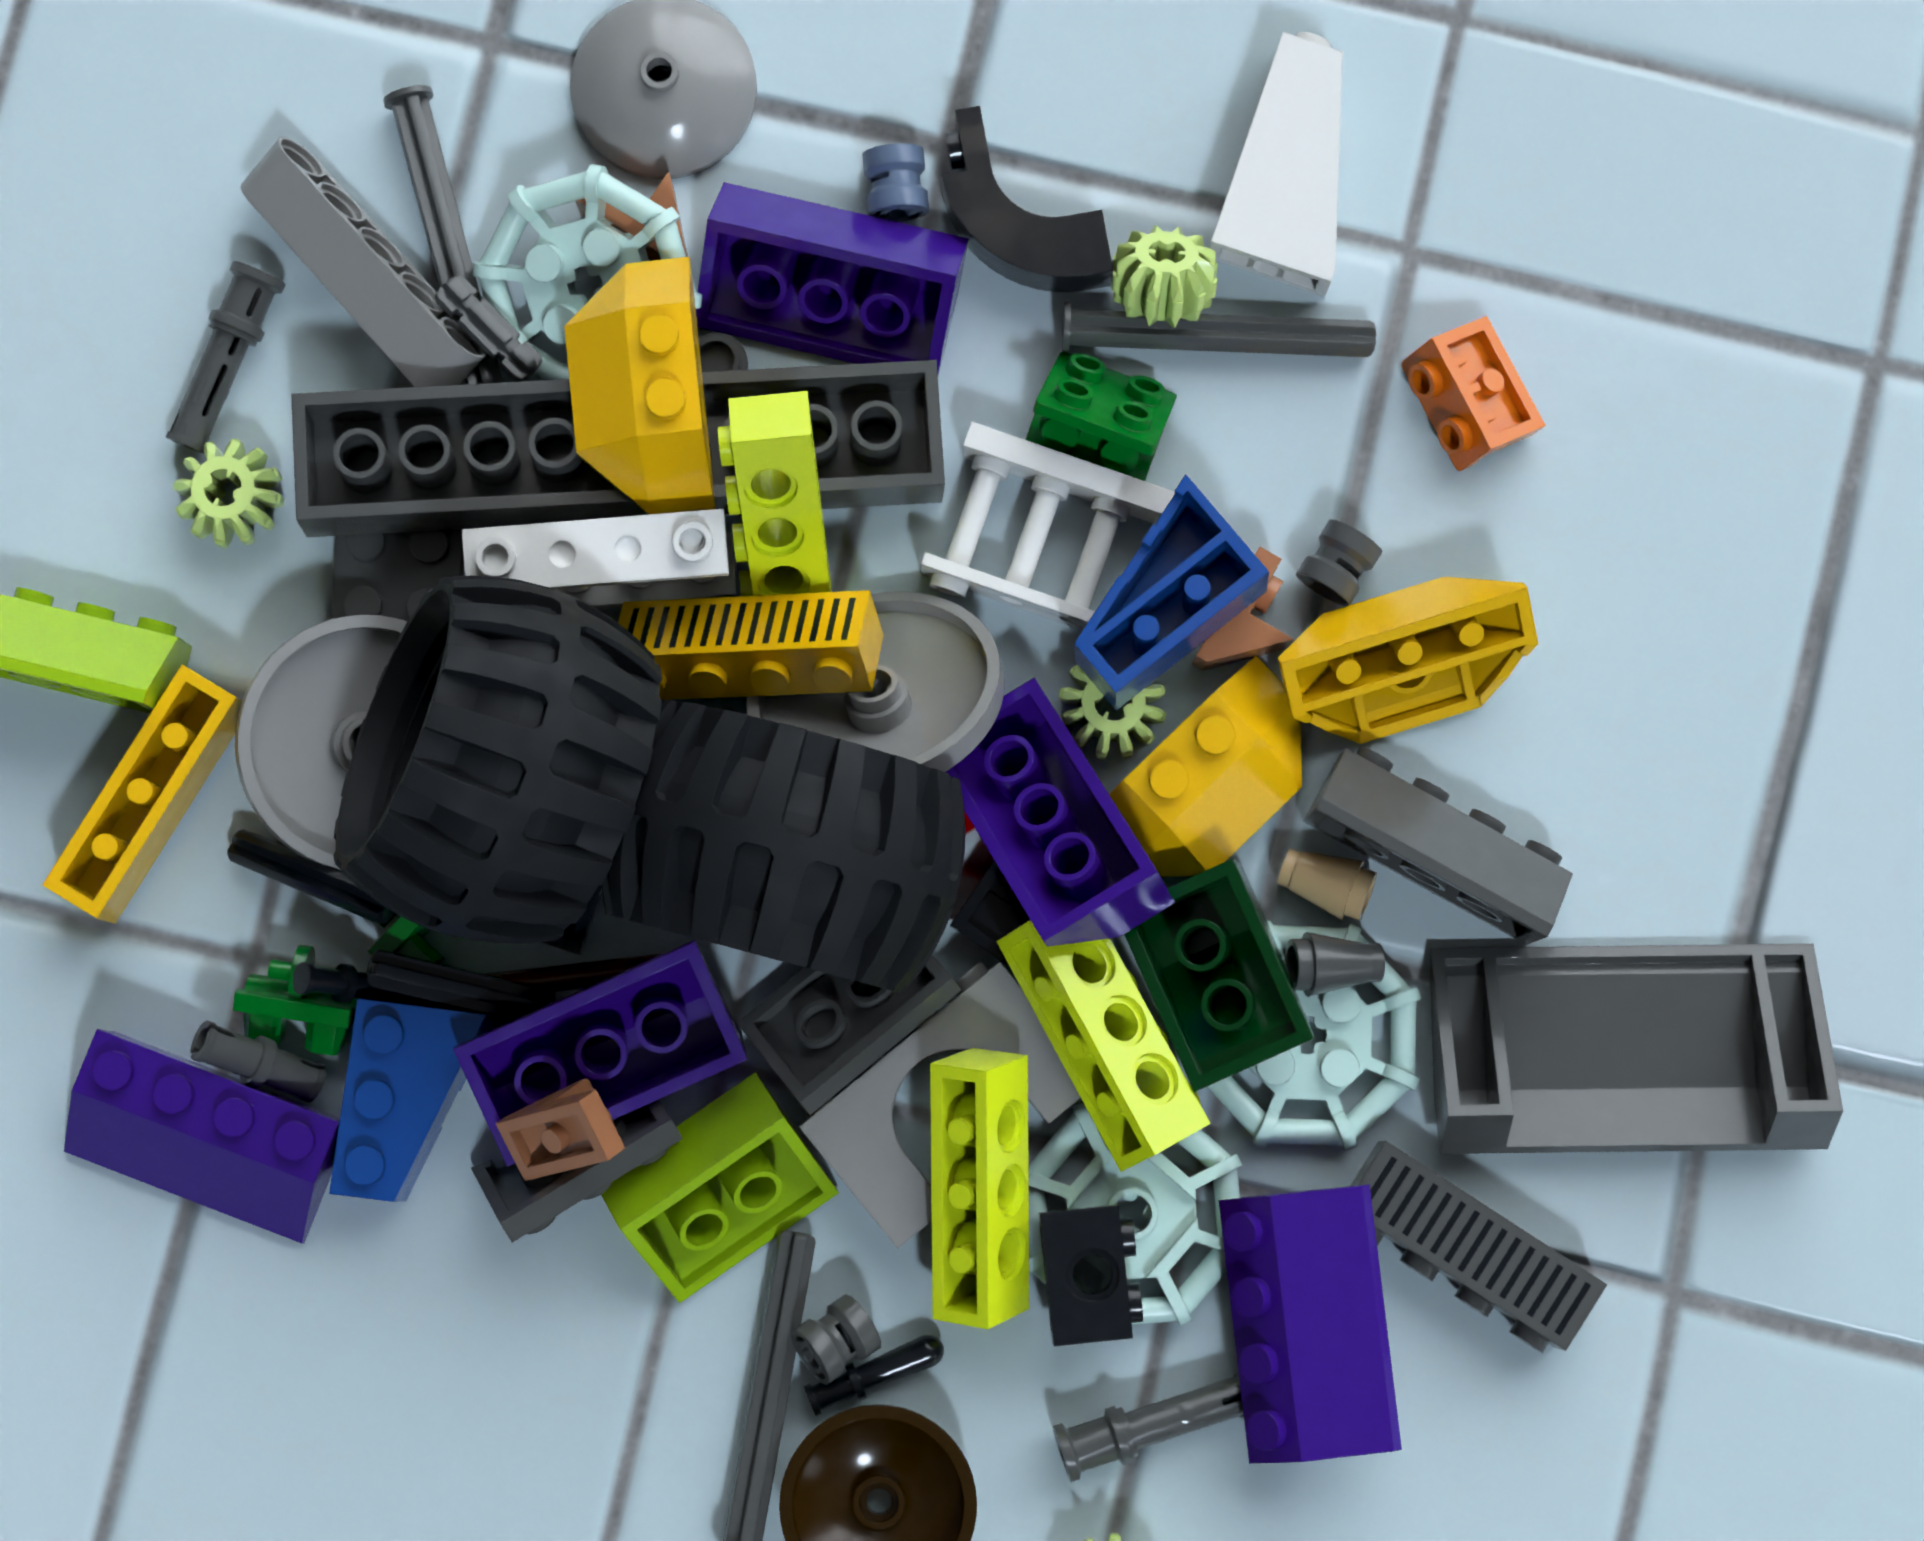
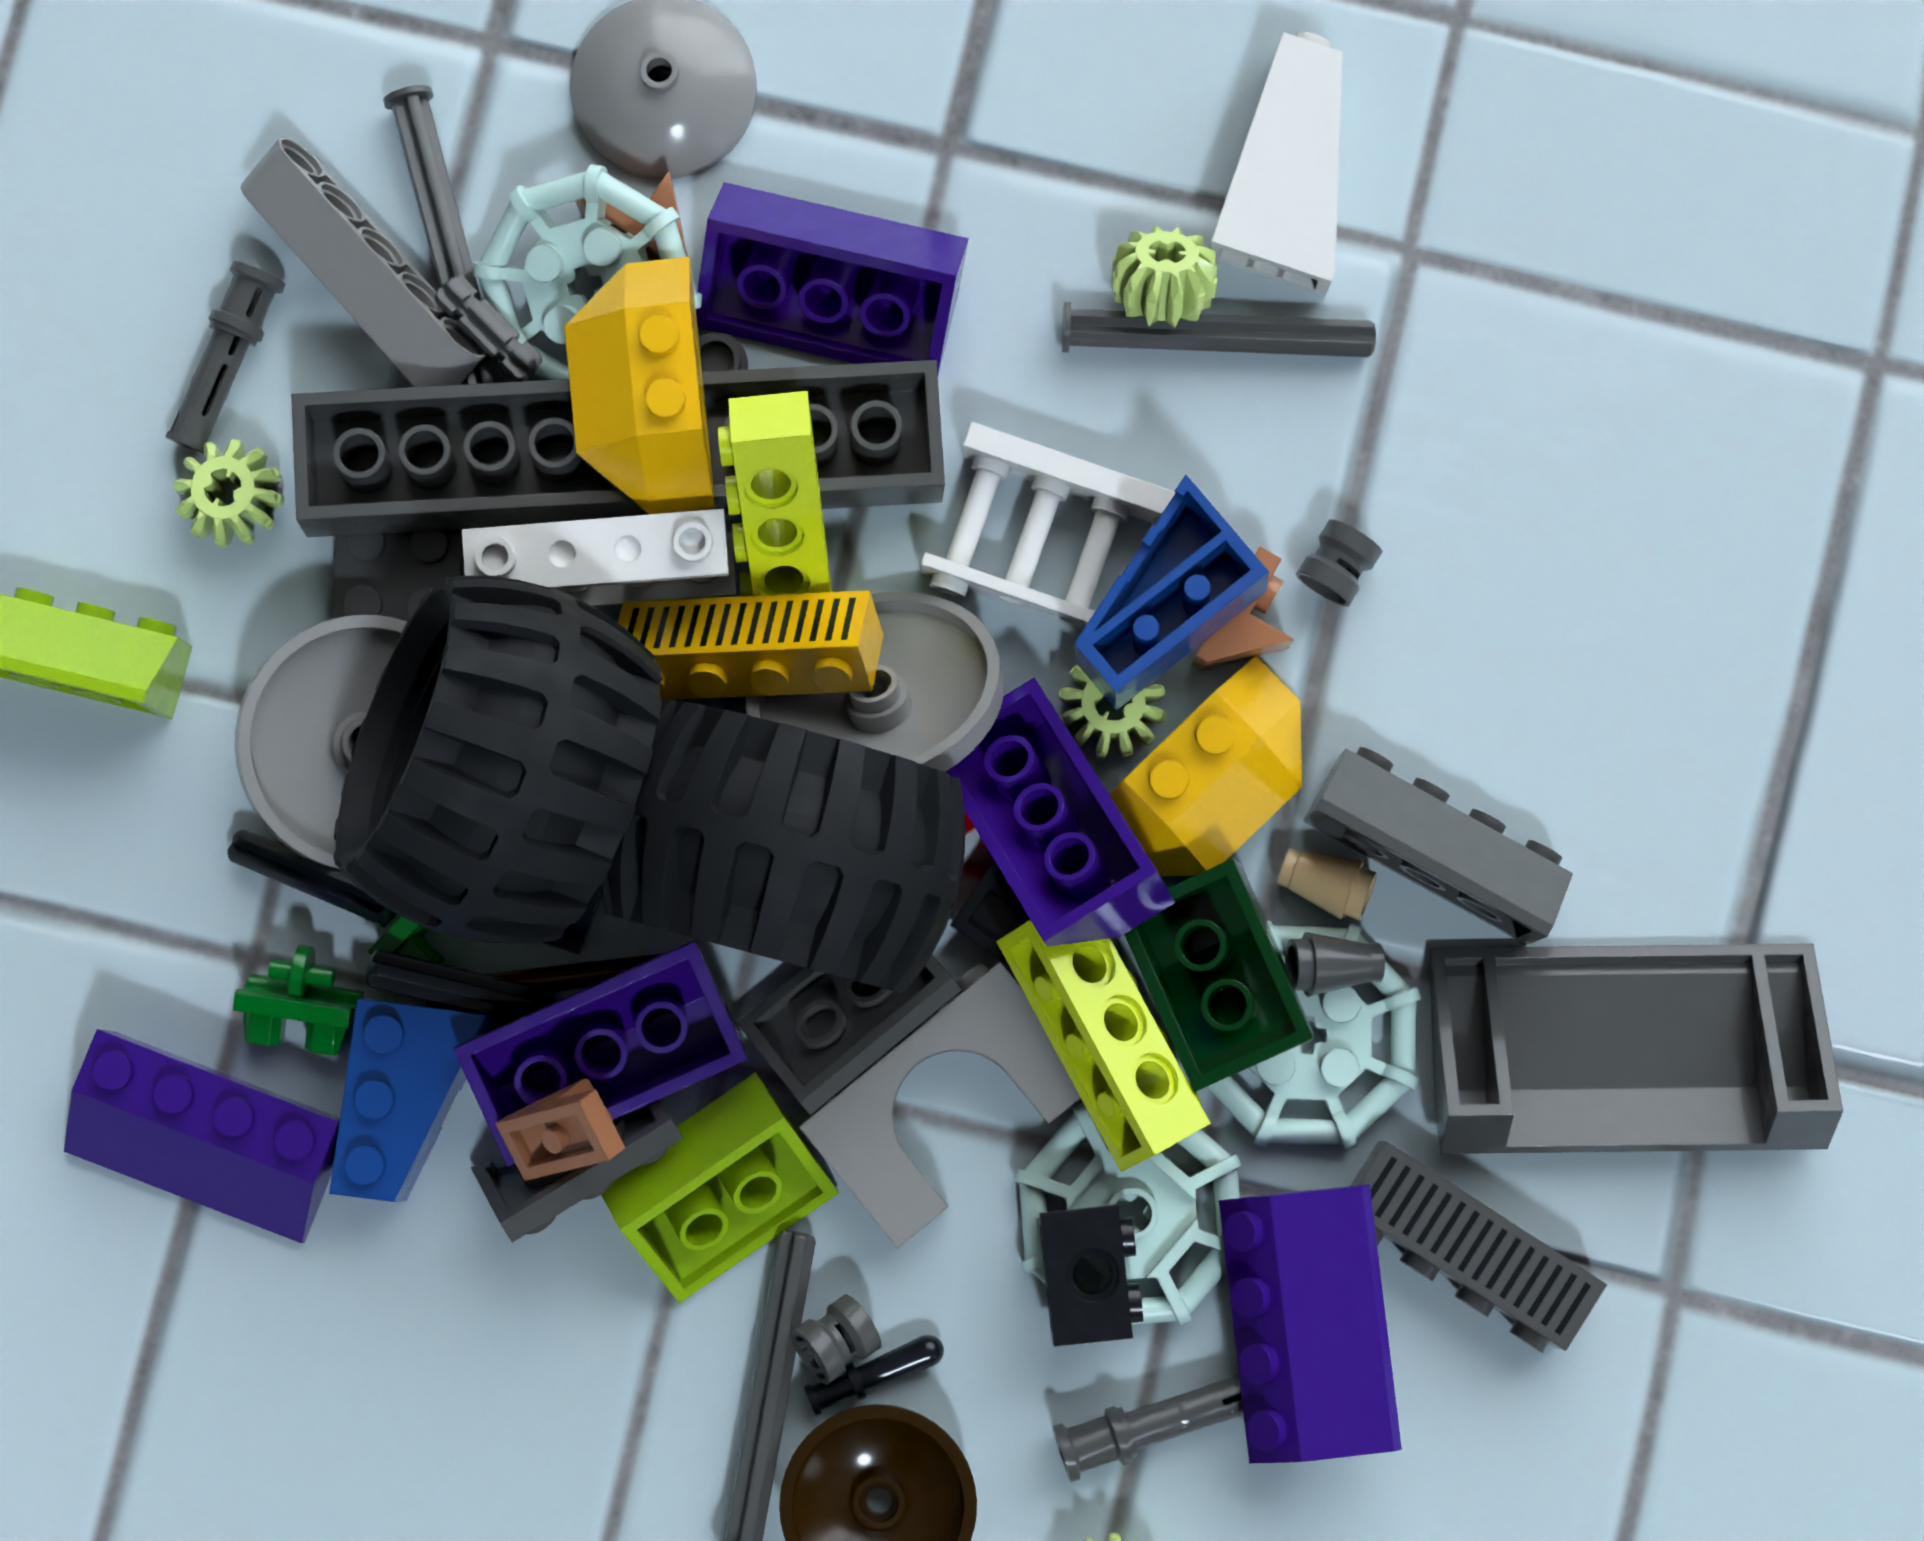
(146, 796): yellow brick -> none
(258, 1061): dark grey pin -> none
(342, 984): black piece -> none
(896, 181): sand blue wheel -> none
(979, 1187): neon yellow brick -> none
(1021, 246): black arch -> none
(1101, 414): green bracket -> none
(1408, 656): yellow wedge -> none
(1471, 392): orange bracket -> none

